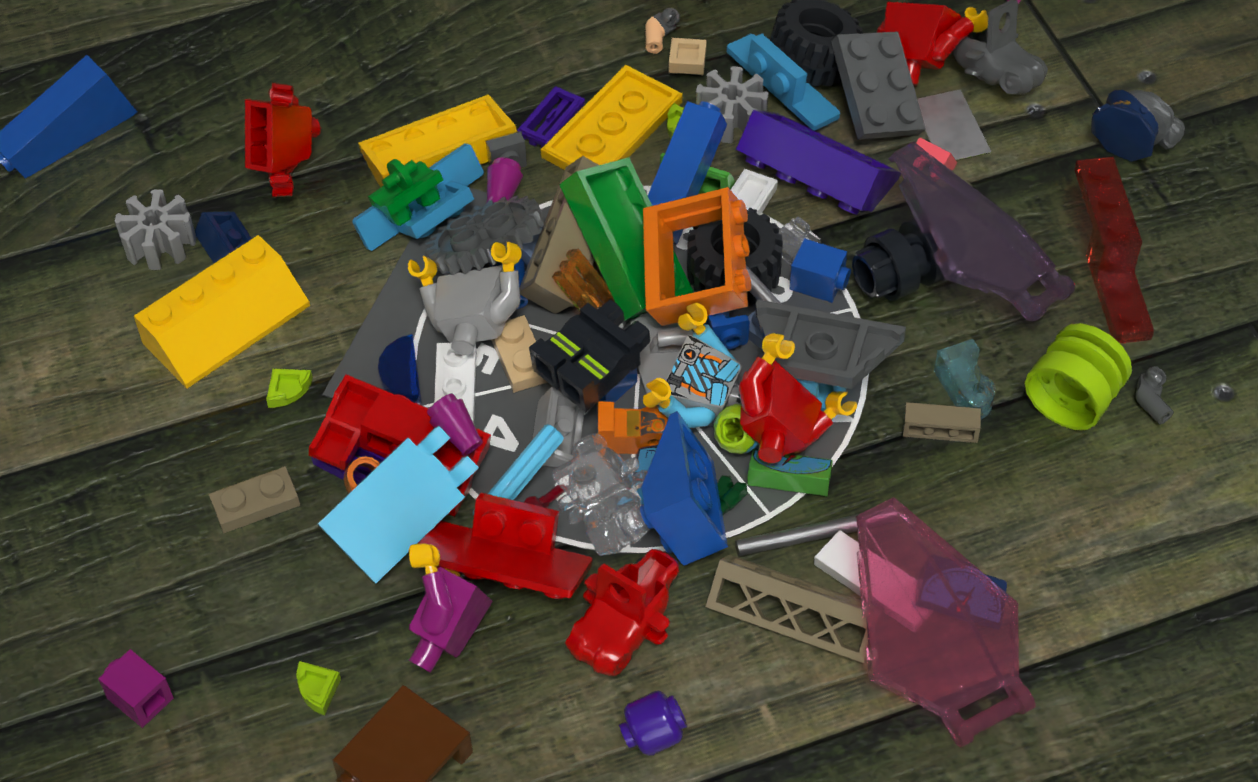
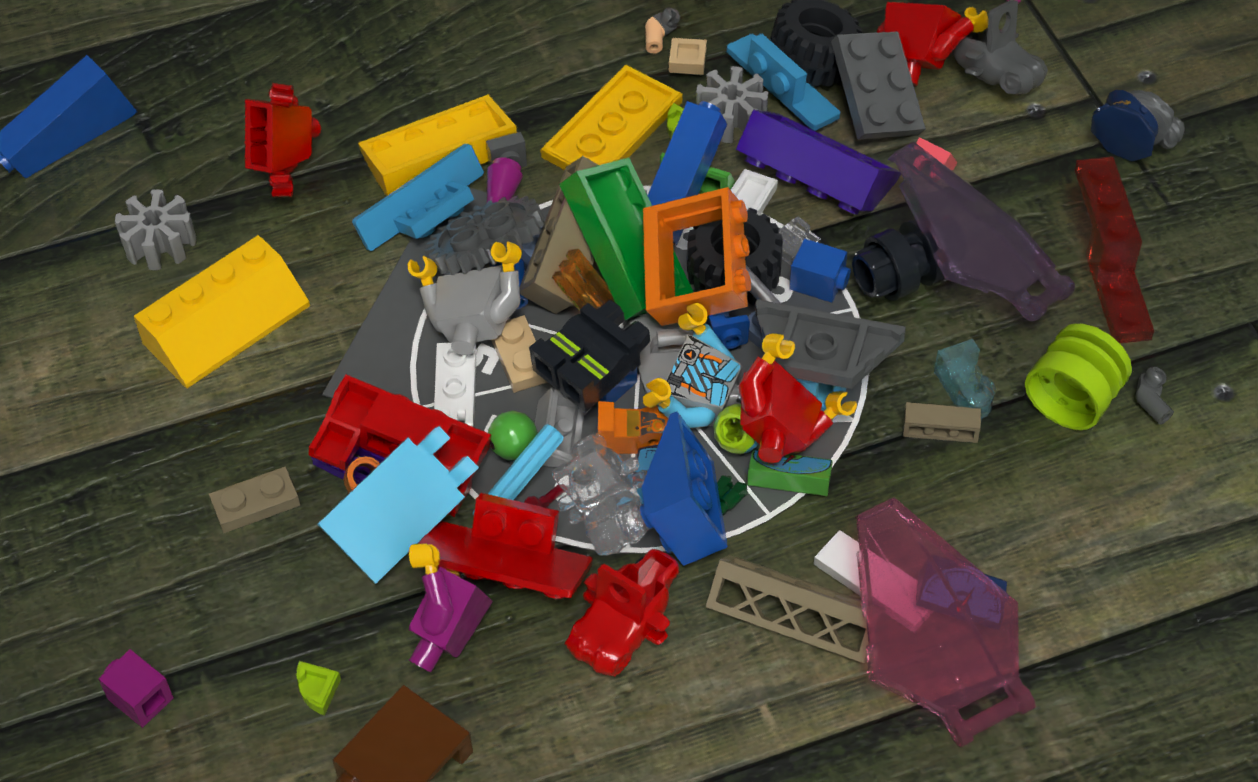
(220, 233): dark blue slope -> none
(287, 386): lime tile -> none
(399, 369): clear blue tile -> none
(404, 186): green hips -> none
(456, 422): magenta cone -> none
(511, 434): none -> bright green piece
(554, 120): dark purple tile -> none
(653, 723): dark purple head -> none
(795, 535): flat silver bar -> none
(952, 125): flat silver sticker -> none

